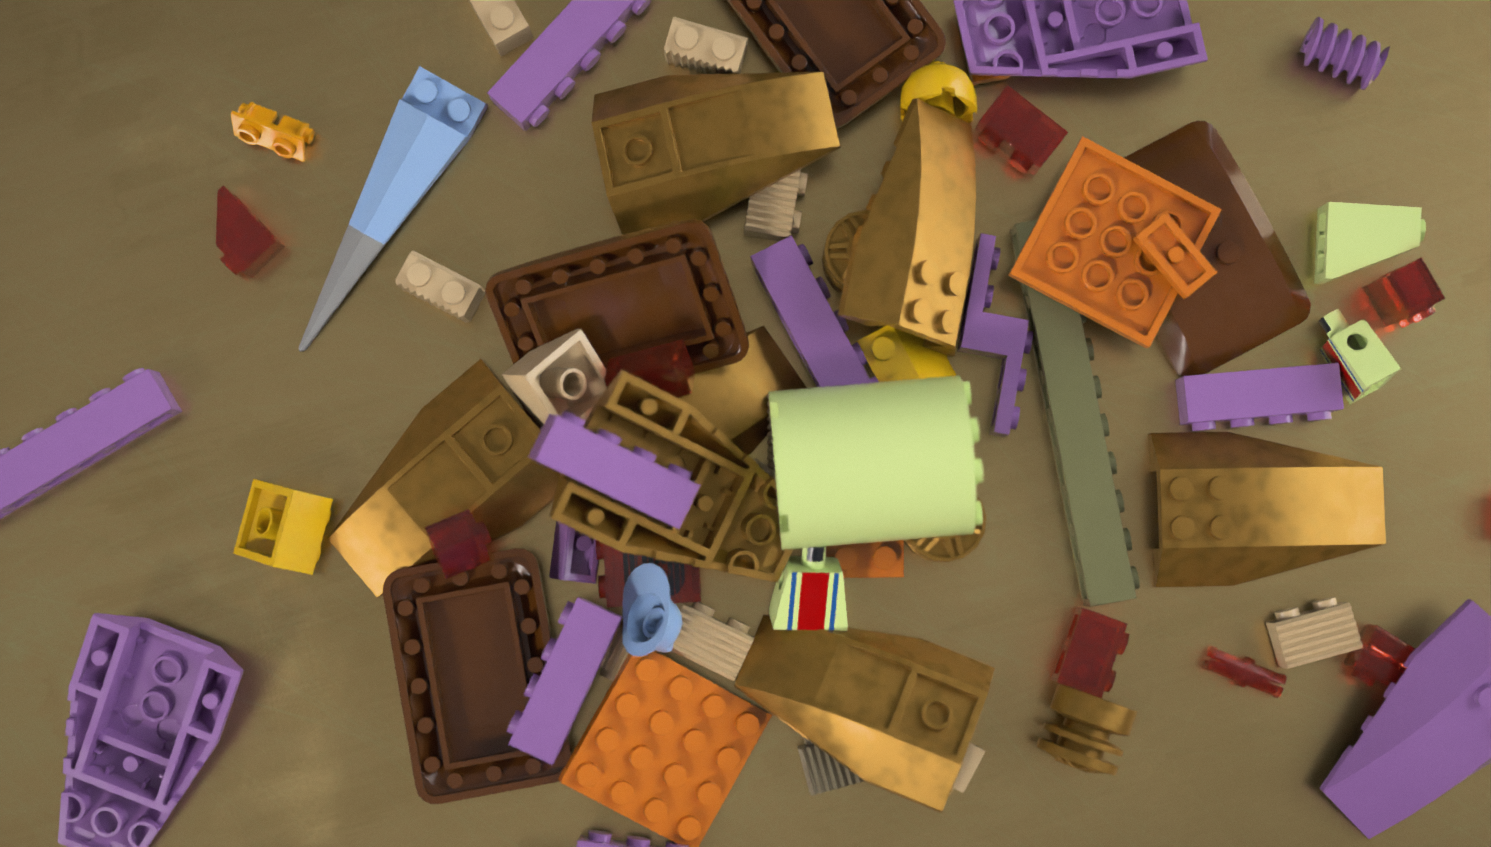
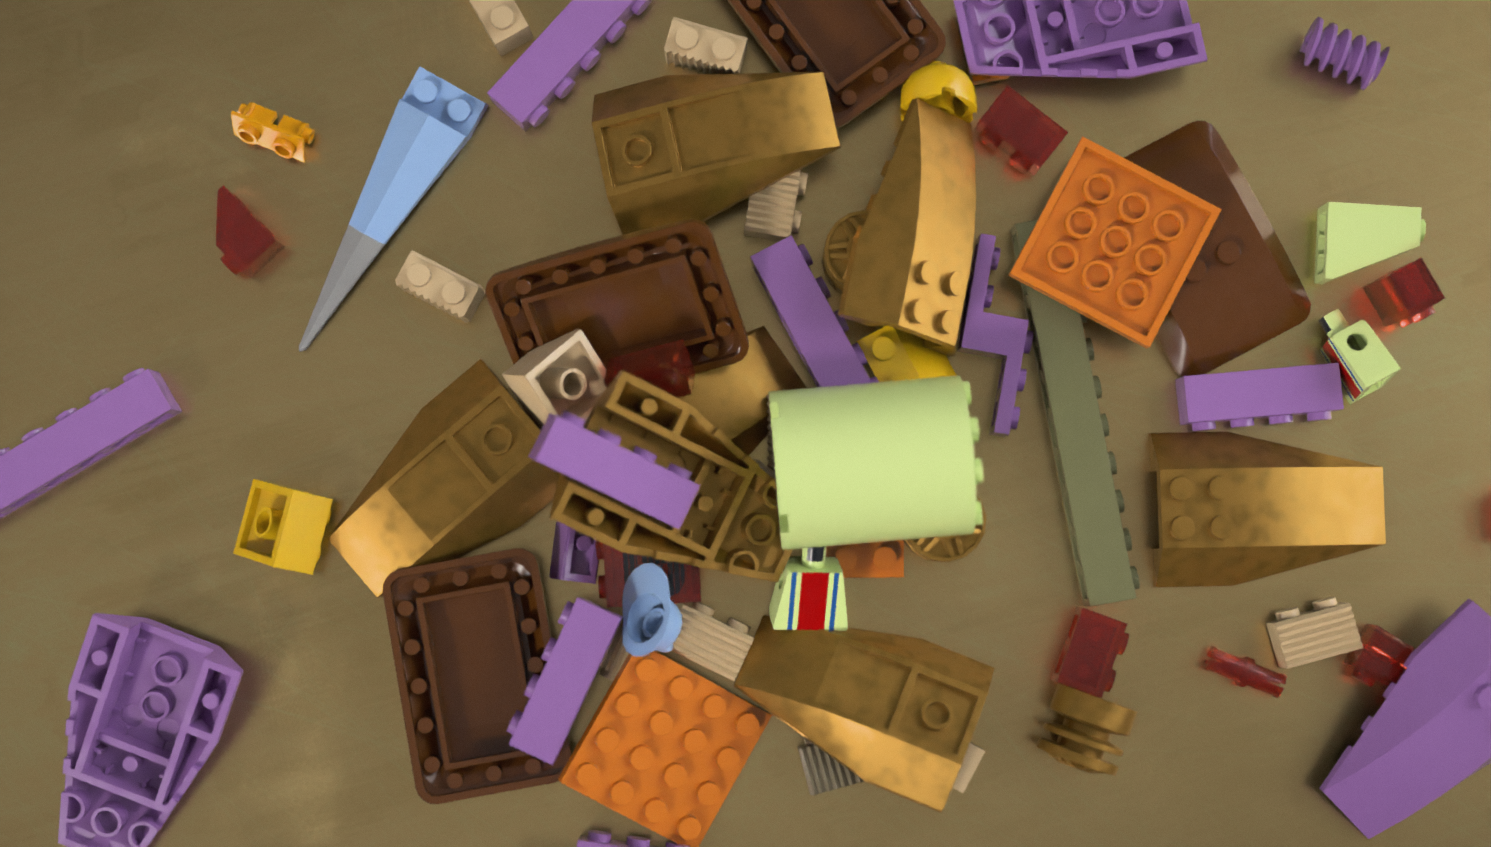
(458, 543): clear red brick -> none
(1175, 255): orange plate -> none

